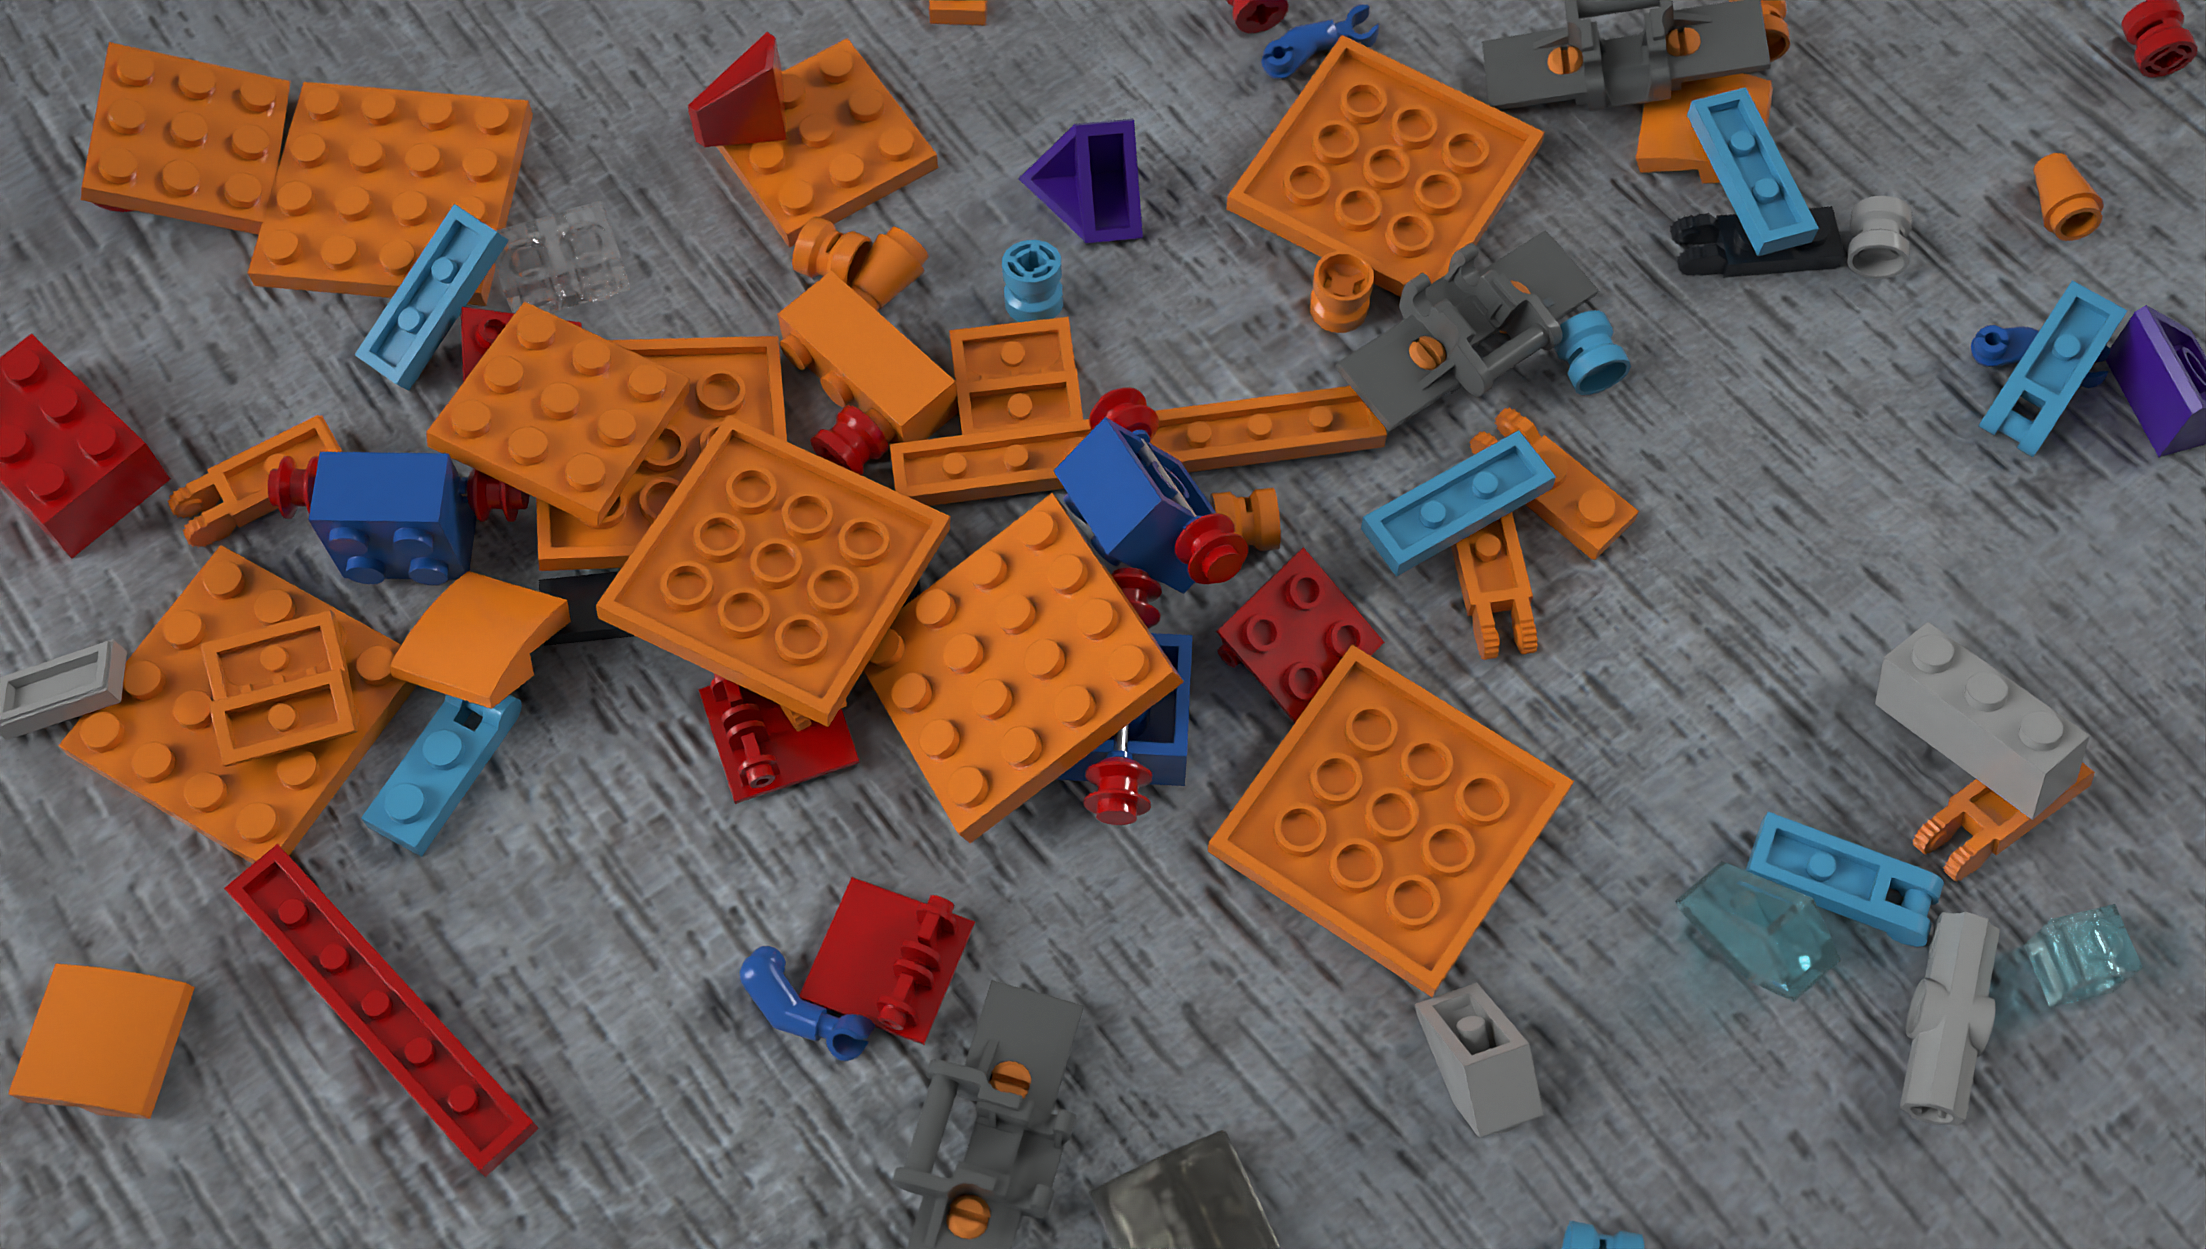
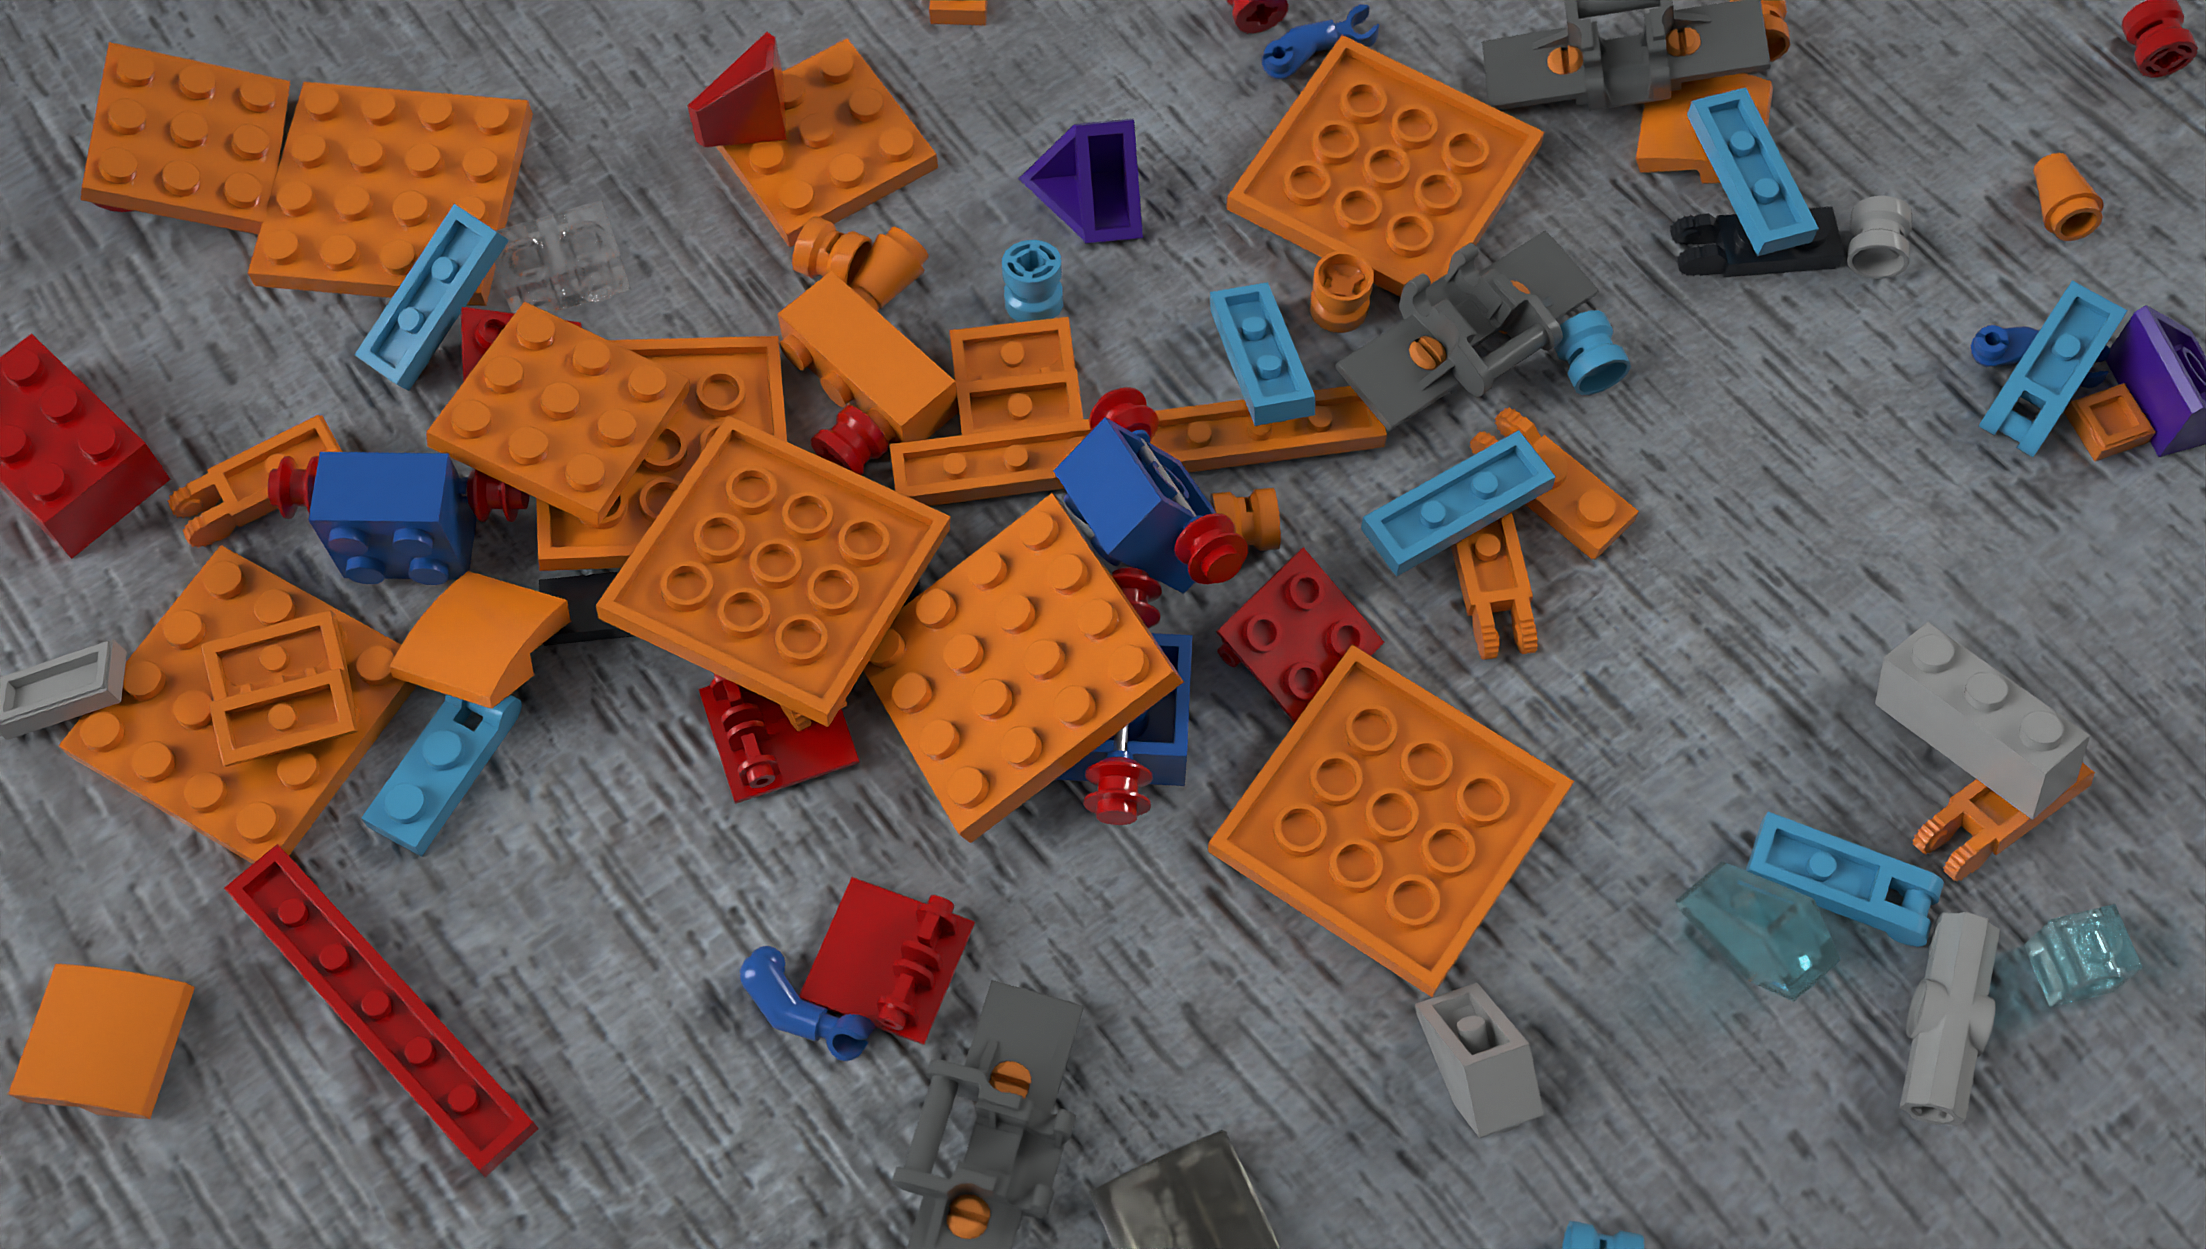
(1262, 354): none -> dark azure plate
(2109, 422): none -> orange tile

